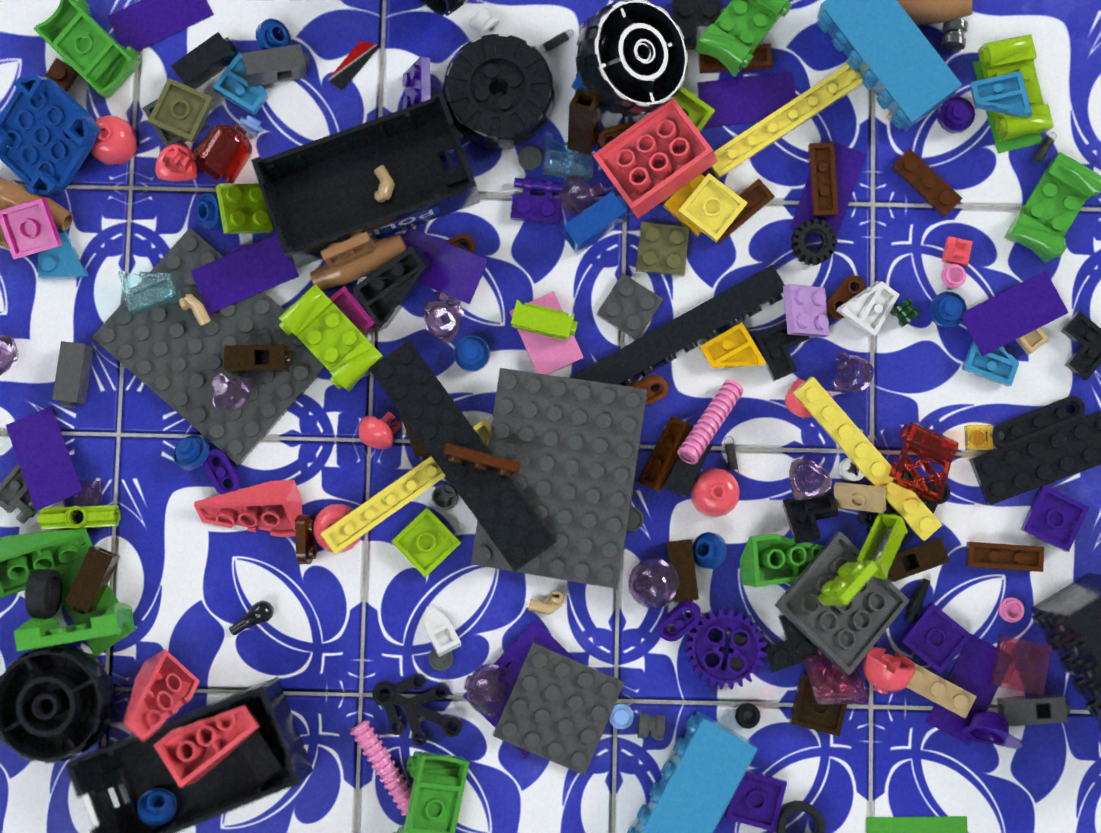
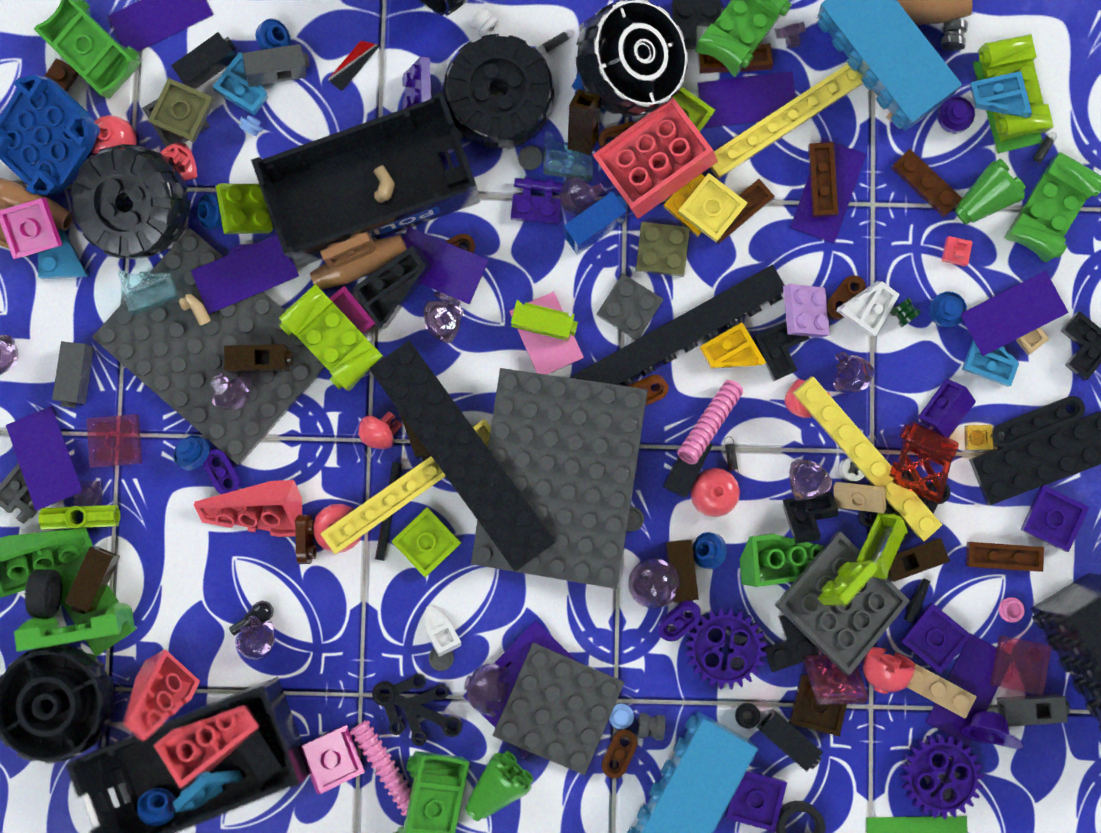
(114, 441): none -> clear pink plate
(130, 201): none -> black wheel
(205, 788): none -> dark azure wing
(223, 152): clear red cylinder -> none
(257, 640): none -> clear purple piece
(331, 759): none -> plate
(386, 524): none -> black bar
(442, 495): dark grey wheel -> none
(471, 353): blue plate -> none
(482, 460): reddish brown plate -> none
(498, 786): none -> bright green cone
(549, 605): tan arm -> none
(619, 752): none -> reddish brown plate
(665, 454): reddish brown plate -> none
(790, 740): none -> black brick
(791, 33): none -> clear purple tile
(823, 231): black tyre -> none
(947, 407): none -> dark purple panel
(953, 276): bright pink plate -> none
(961, 787): none -> dark purple gear
(990, 193): none -> bright green cone

